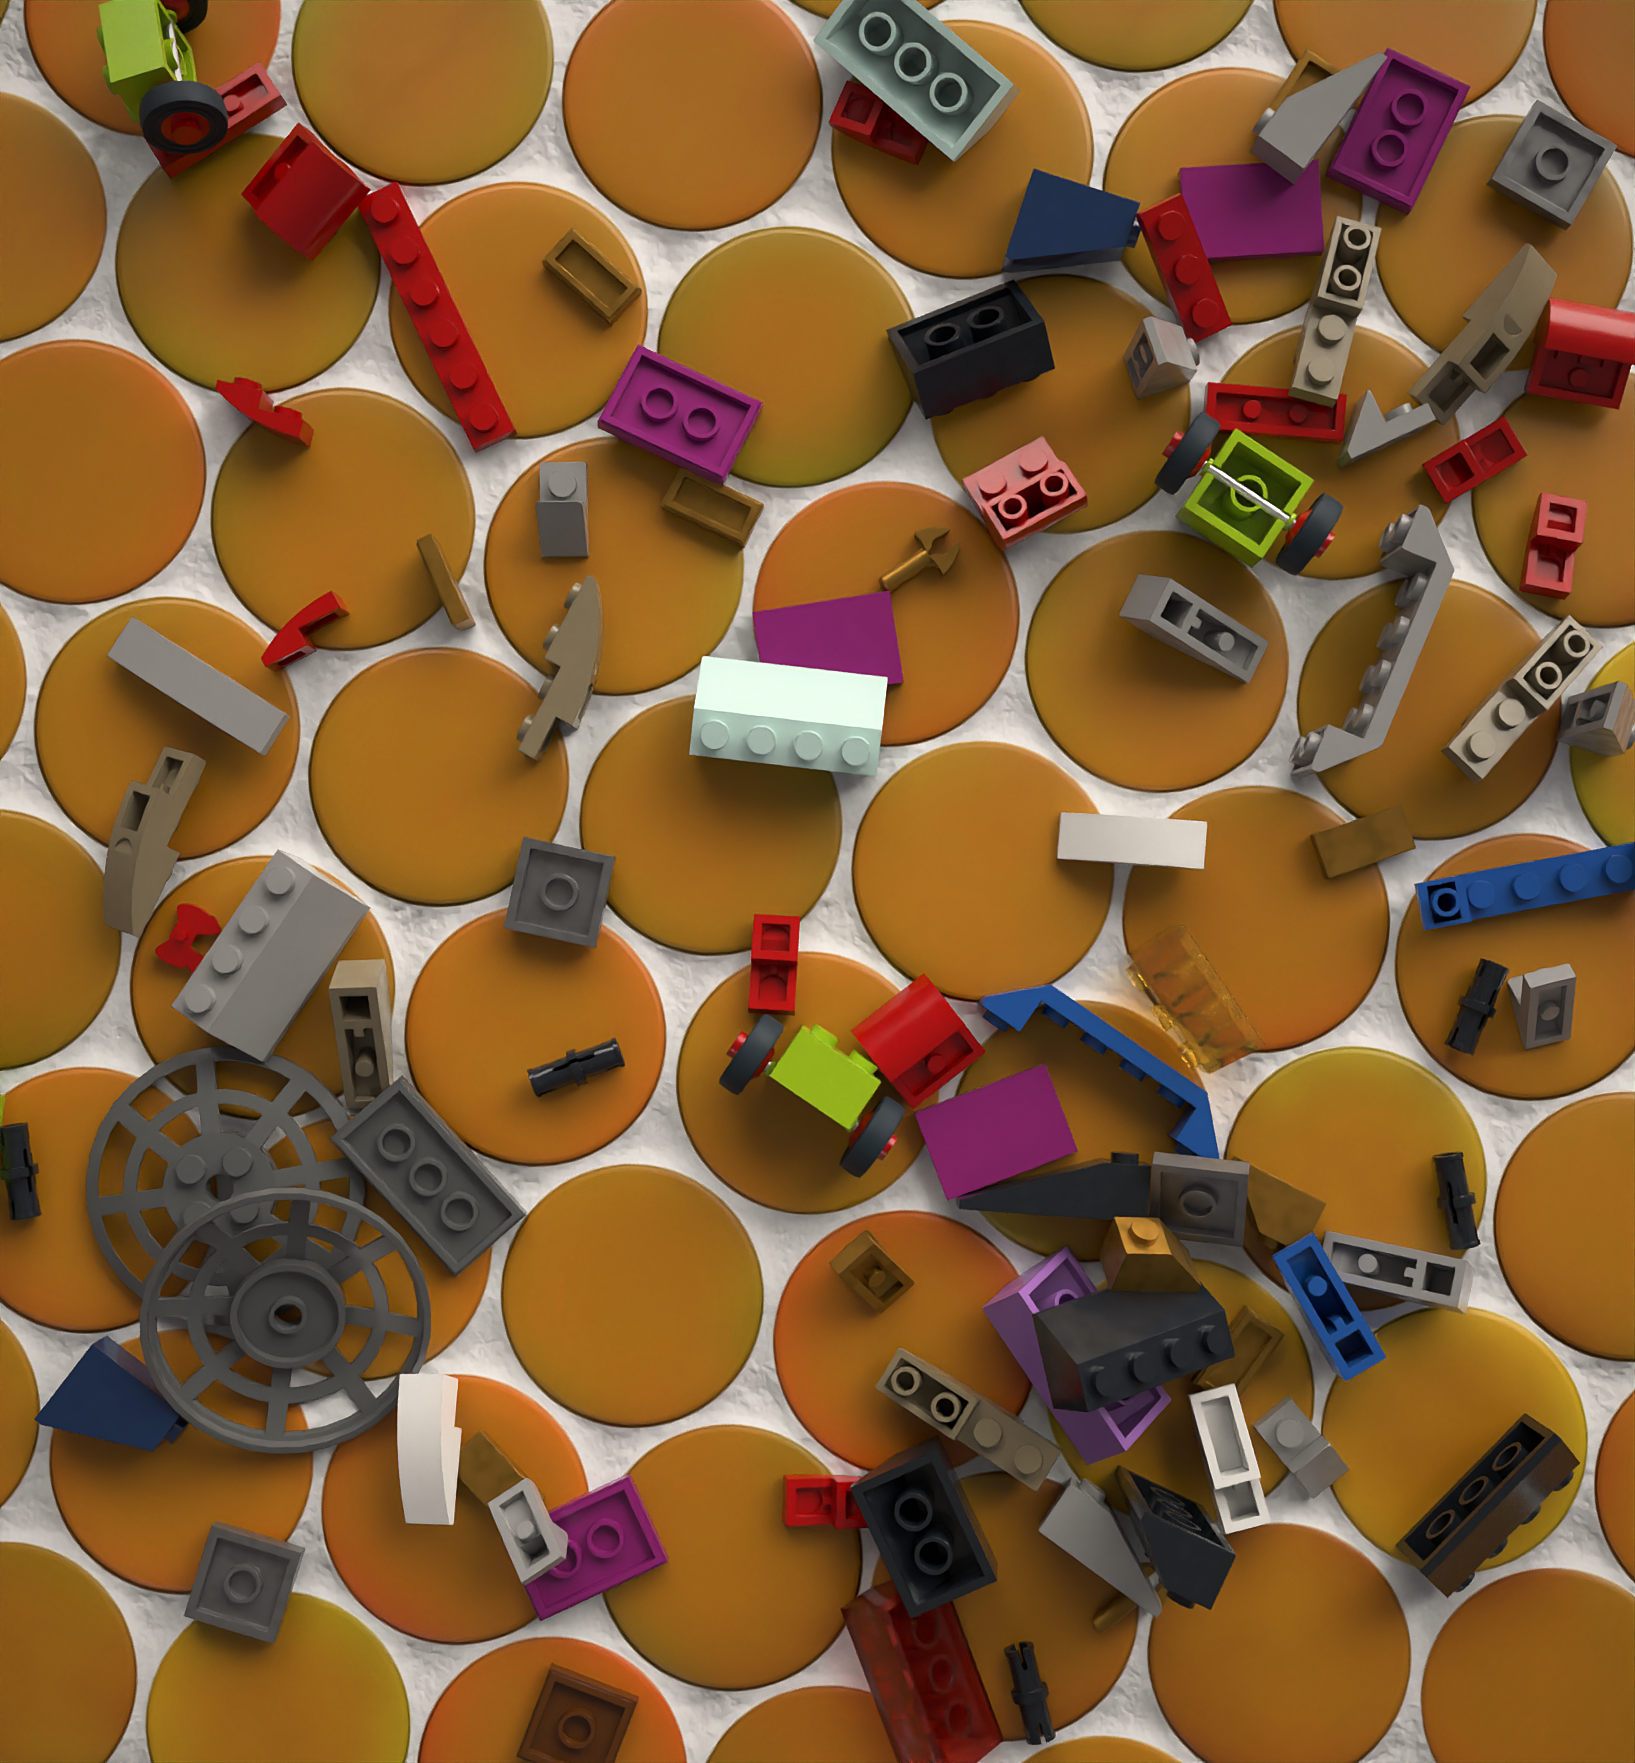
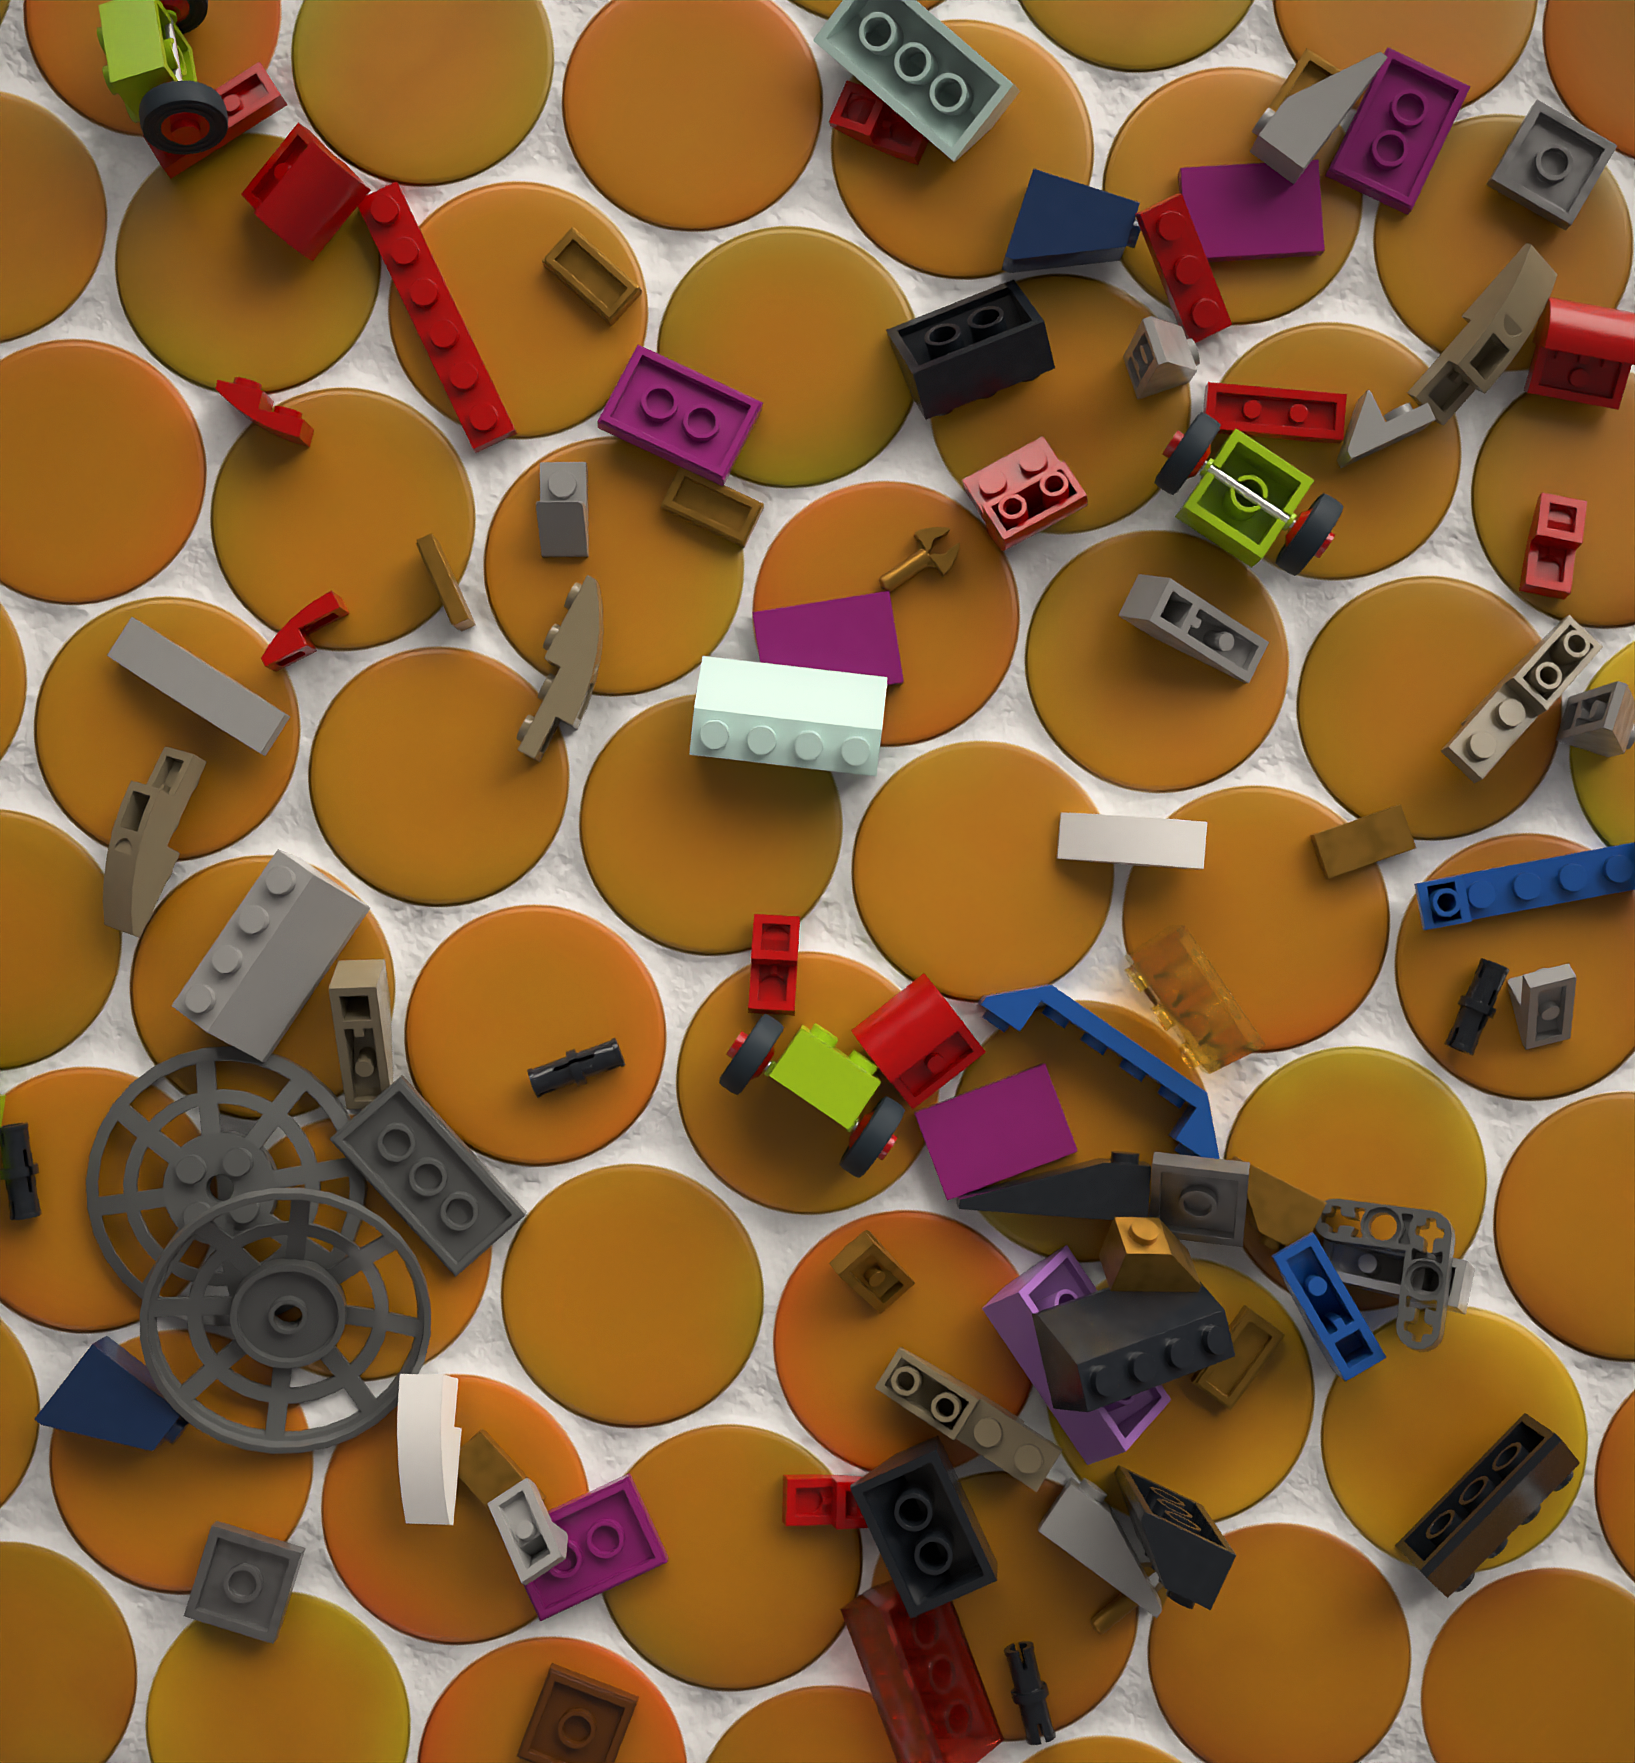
(191, 922): red piece -> none
(559, 892): flat silver plate -> none
(1228, 1459): white slope -> none
(1300, 1446): light grey slope -> none
(1333, 311): dark tan slope -> none
(1405, 1241): none -> dark grey beam
(1417, 551): light grey slope -> none
(1456, 1200): black pin -> none
(1474, 460): red slope -> none

